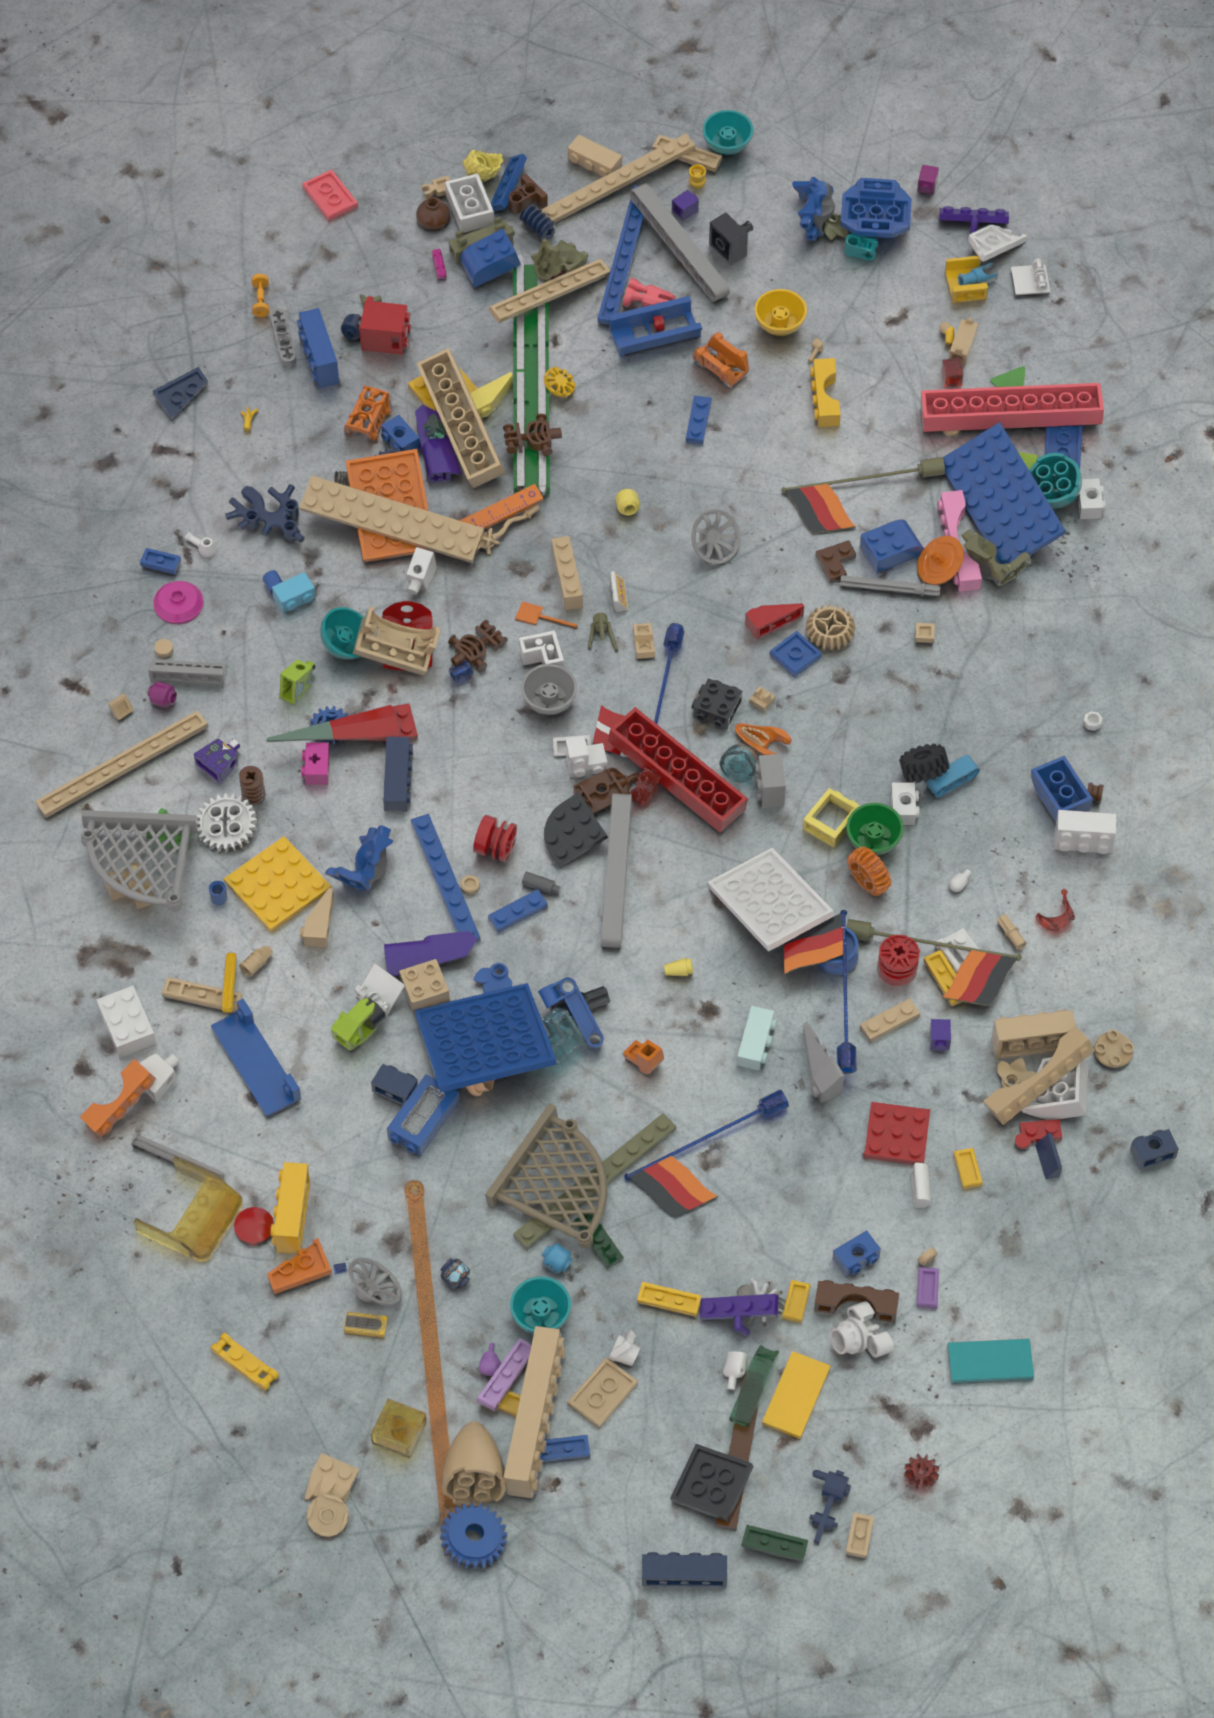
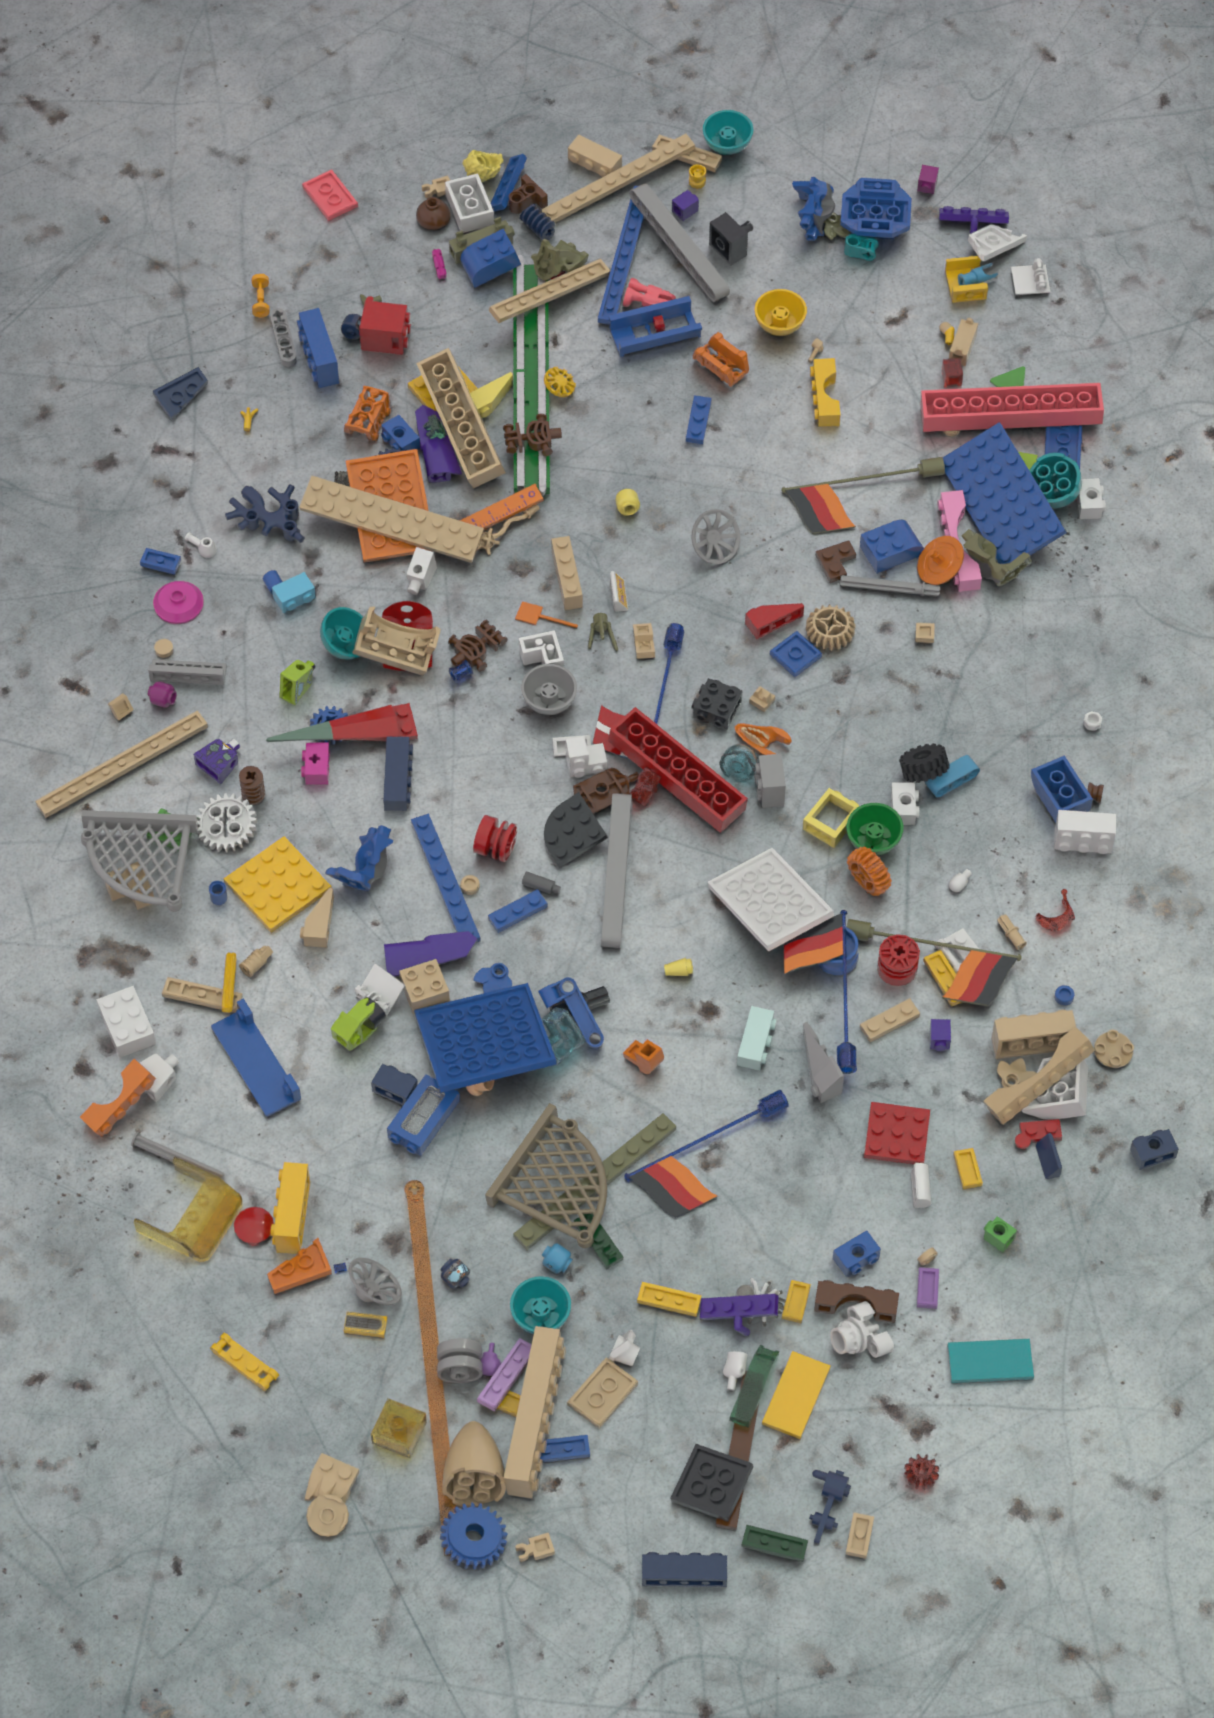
(459, 1360): none -> light grey wheel
(538, 1546): none -> tan plate
(1001, 1242): none -> bright green brick
(1064, 995): none -> blue tile

